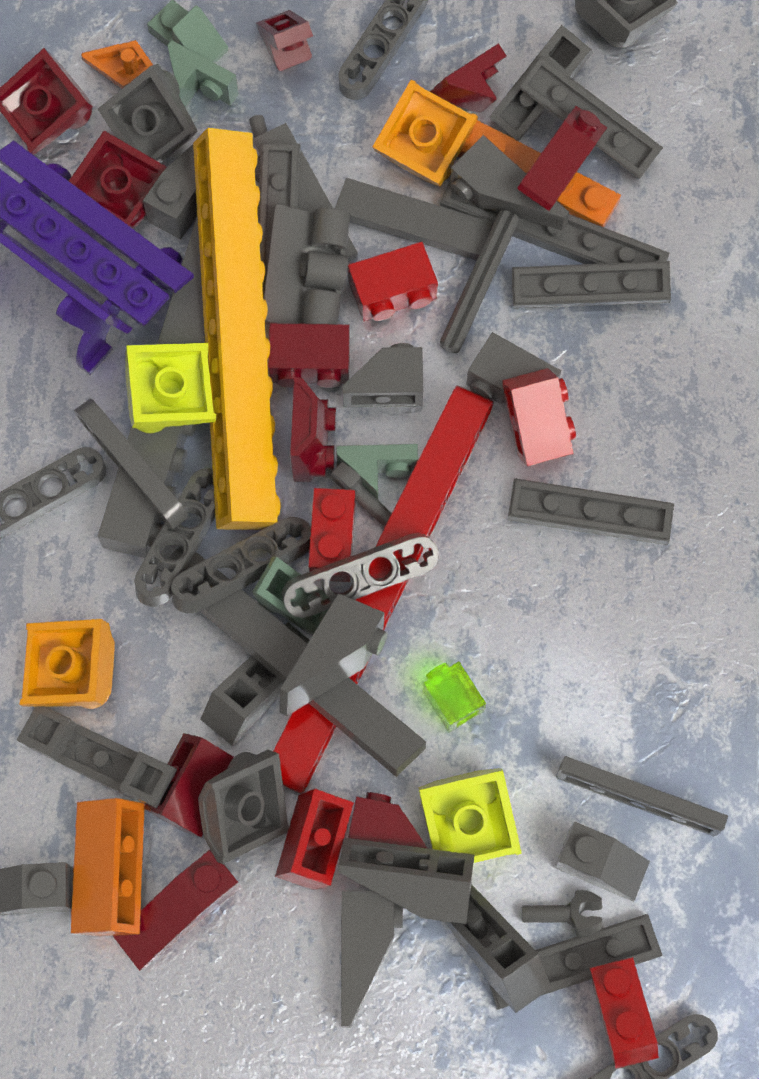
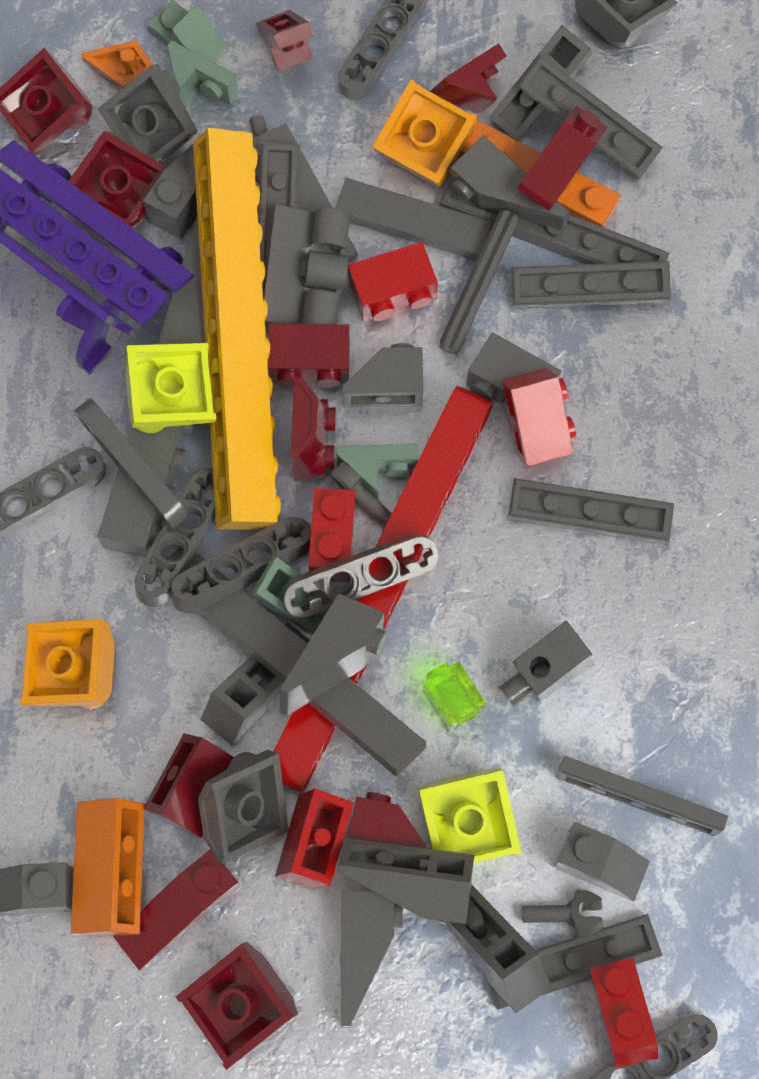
(97, 756): dark grey slope -> none
(239, 1003): none -> dark red slope
(560, 651): none -> dark grey torso

